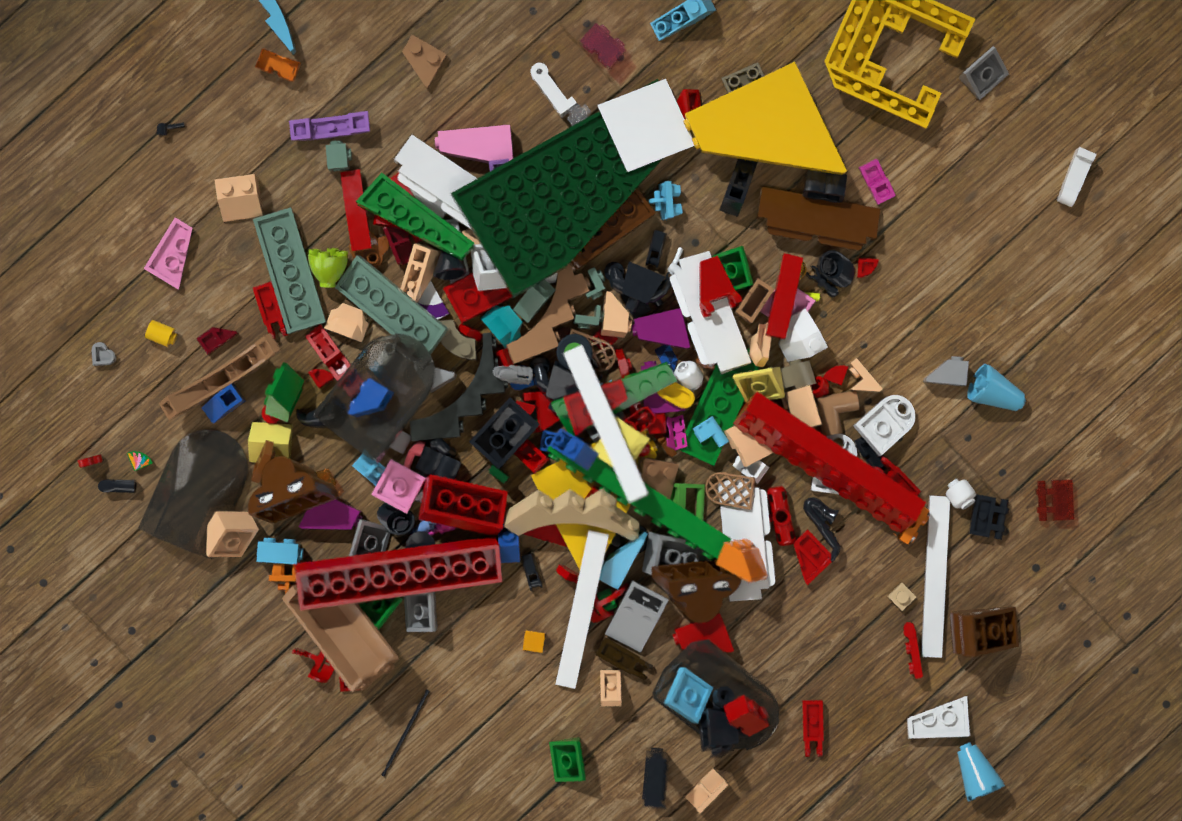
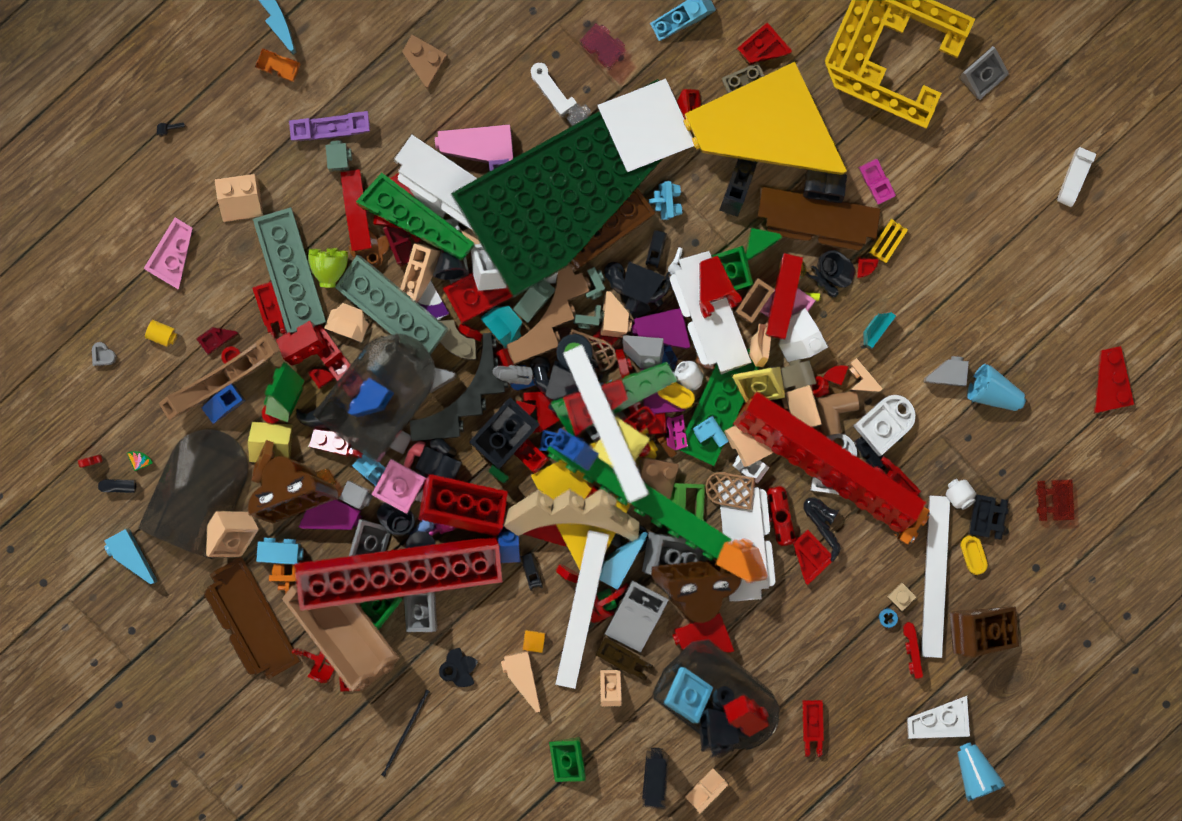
(127, 552): none -> medium azure slope
(229, 353): none -> red tile
(253, 626): none -> reddish brown slope
(302, 344): none -> red brick
(331, 443): none -> hinge
(356, 495): none -> light grey slope
(461, 668): none -> black plate
(520, 673): none -> light nougat slope
(644, 350): none -> light grey slope
(759, 241): none -> green slope
(763, 45): none -> red wing
(877, 328): none -> teal slope
(882, 618): none -> dark azure bush
(897, 227): none -> yellow tile
(973, 555): none -> yellow tile
(1113, 383): none -> red wing

